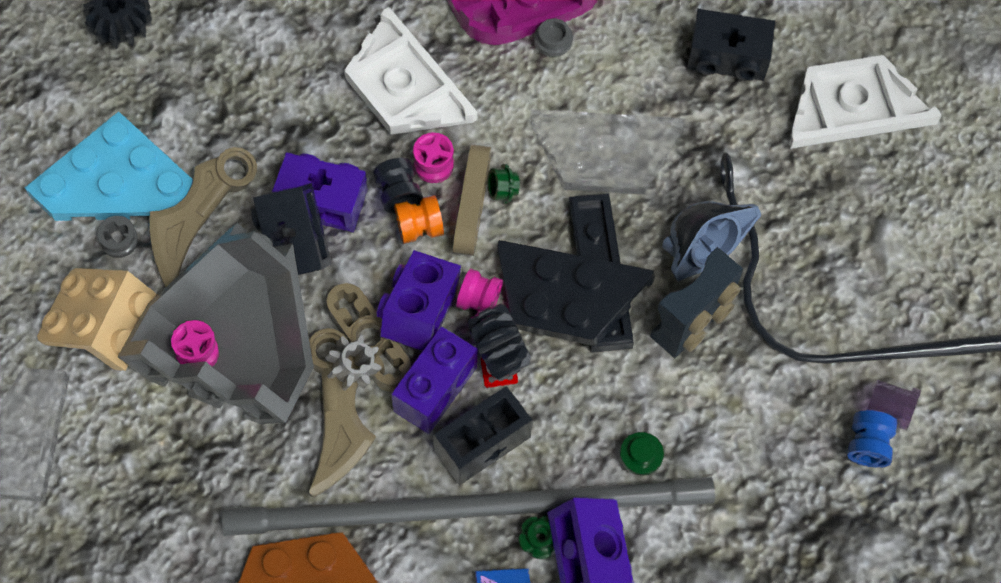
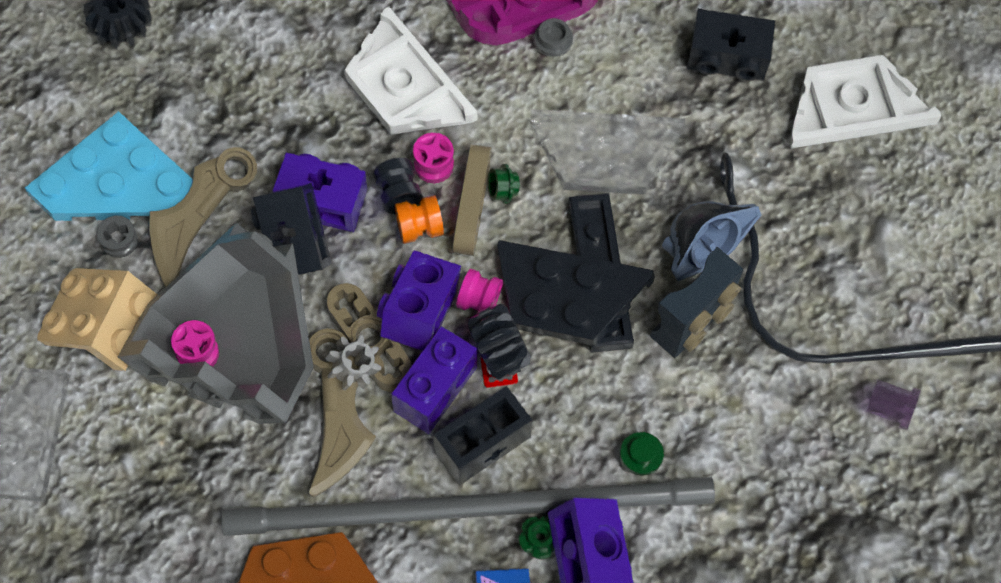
(872, 438): blue wheel -> none

